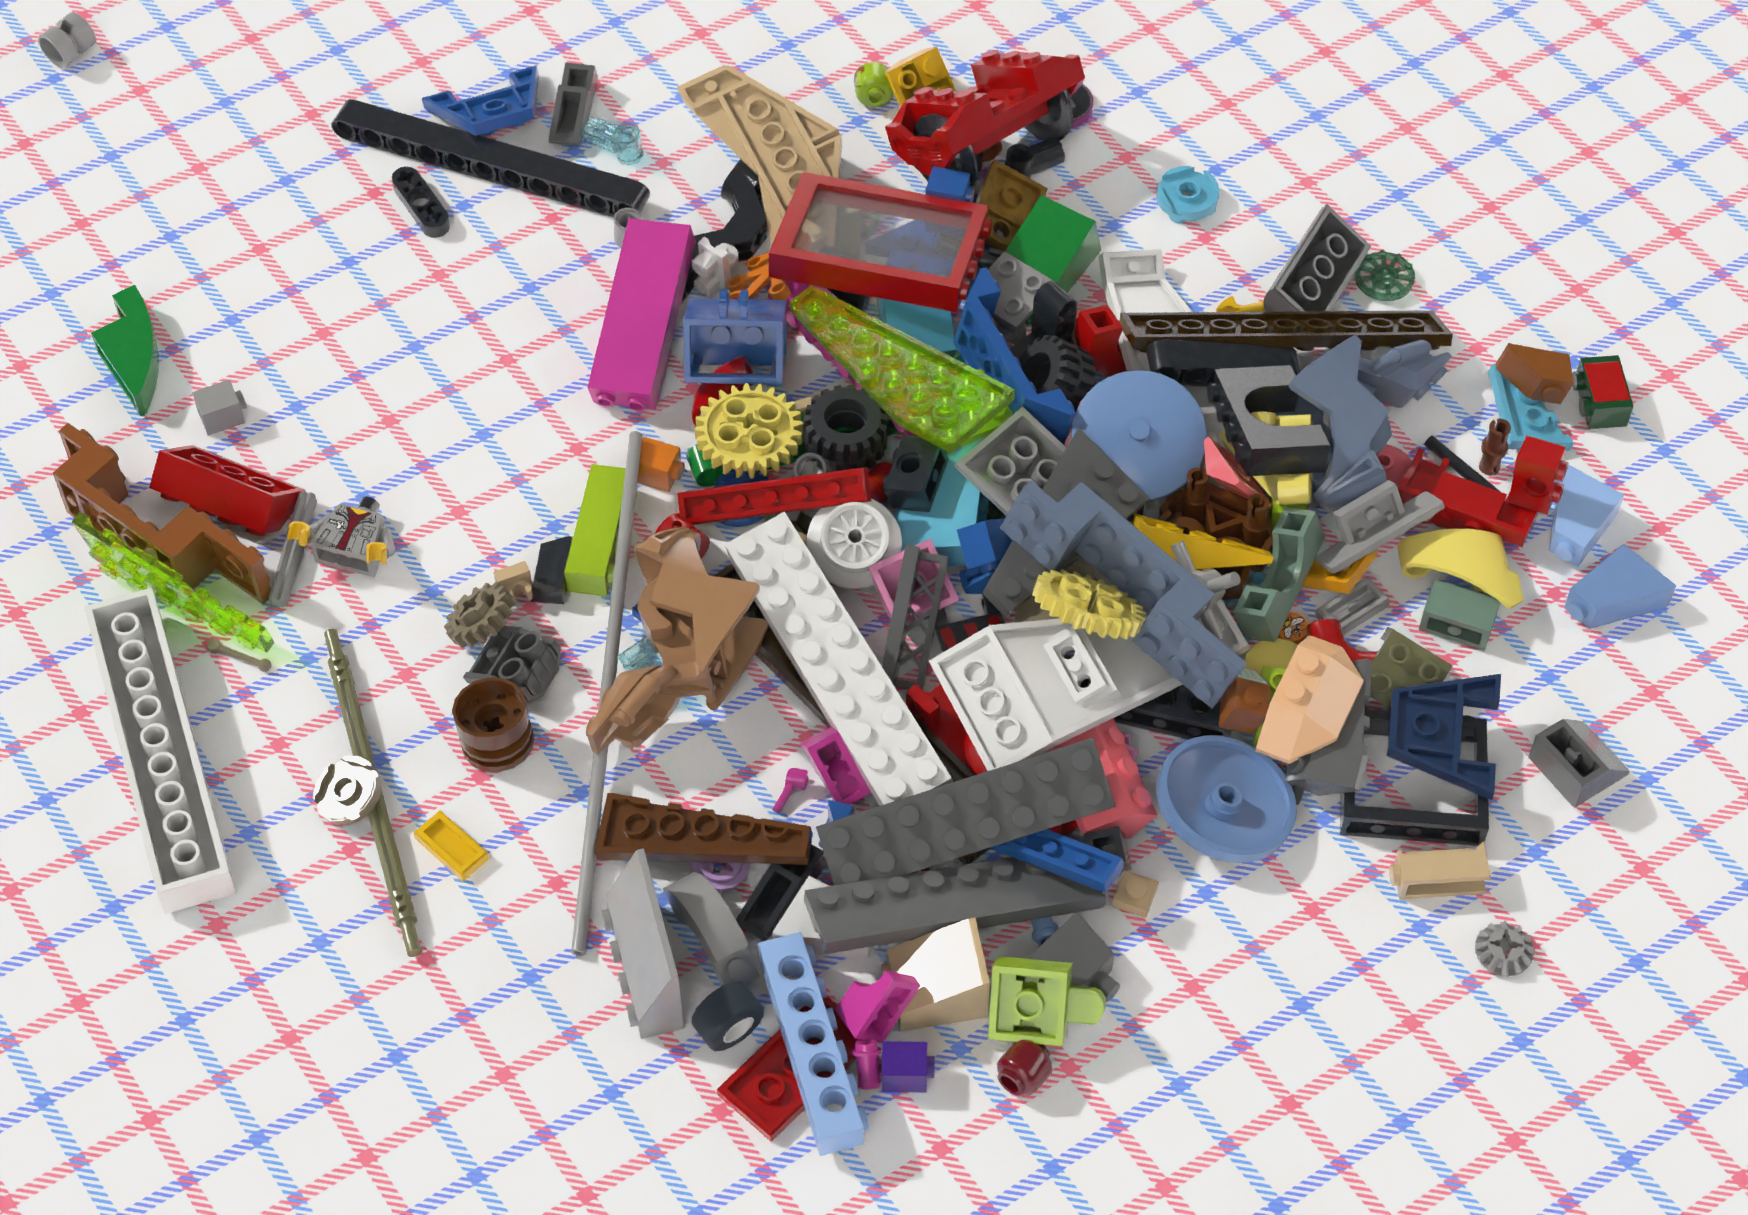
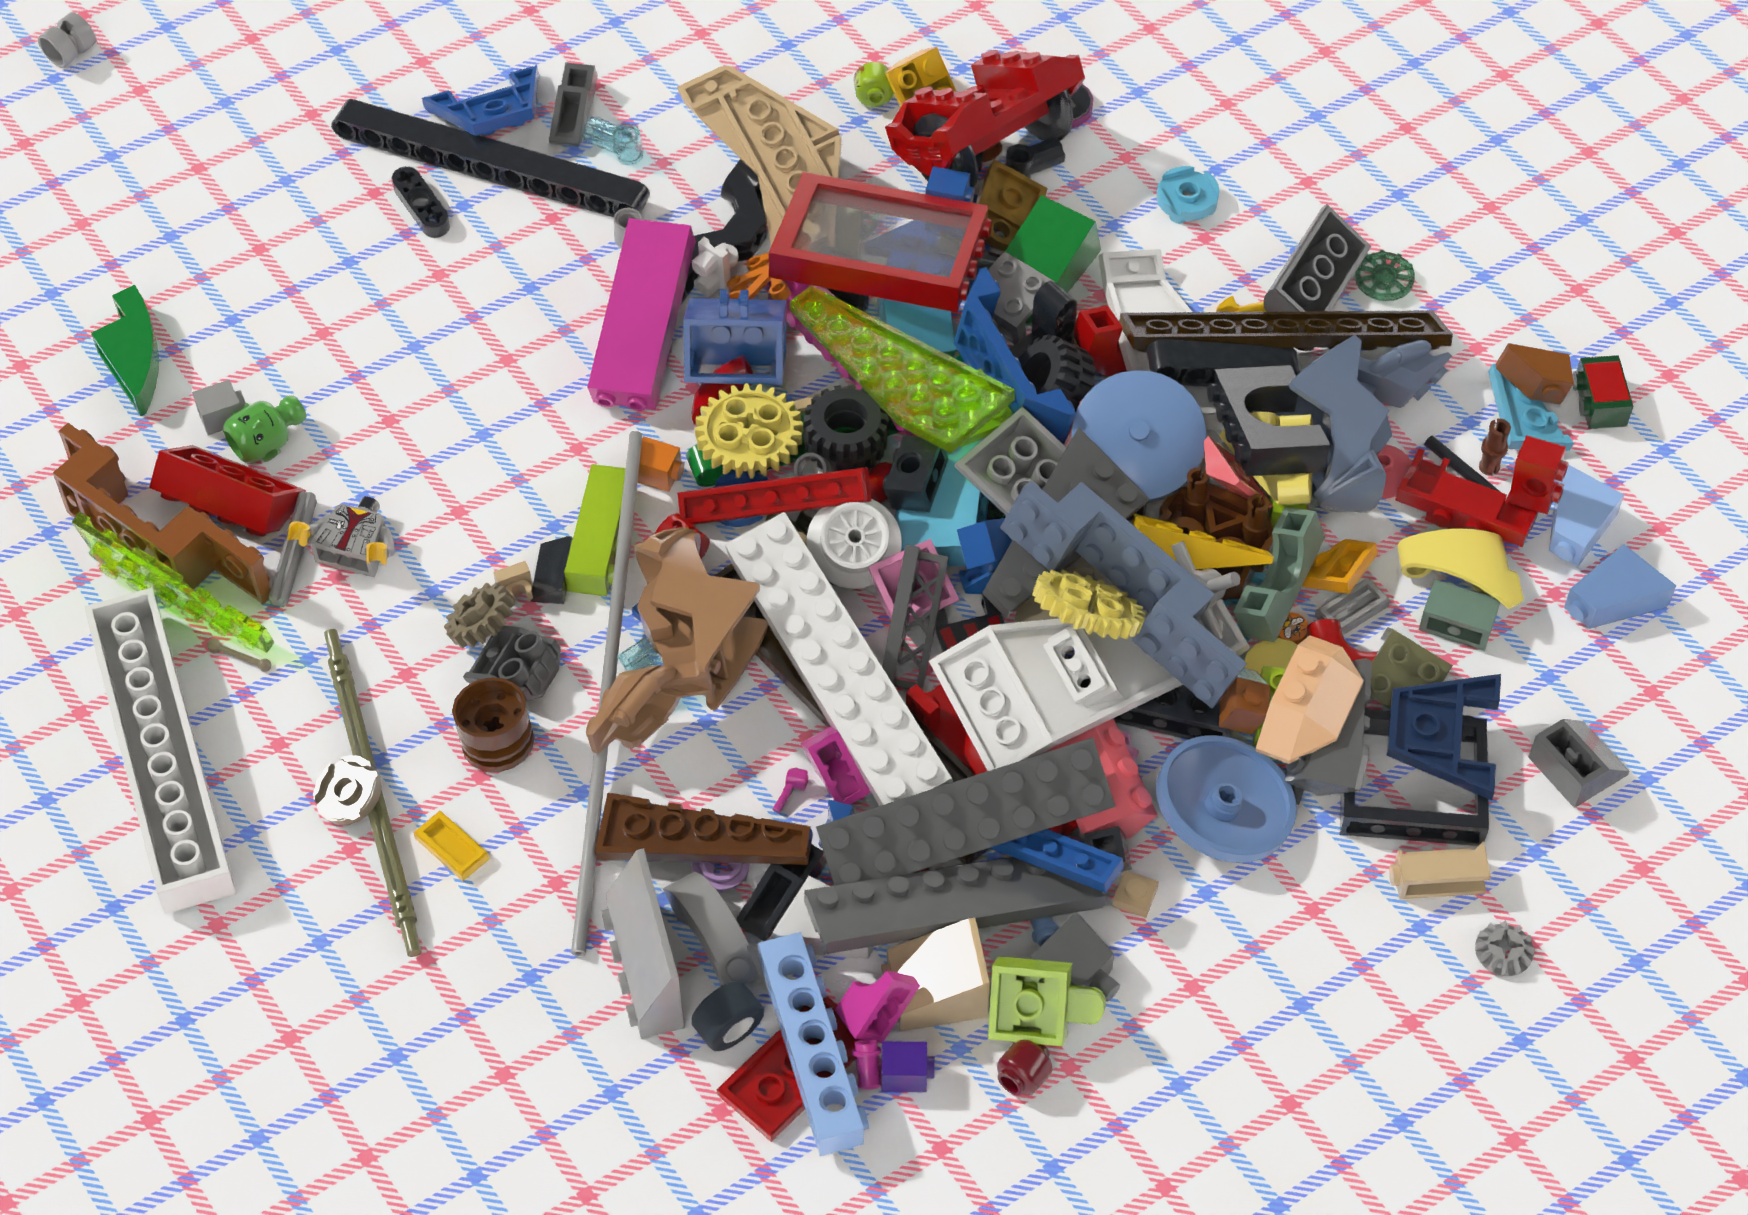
(261, 429): none -> bright green piece
(1375, 521): light grey bracket -> none

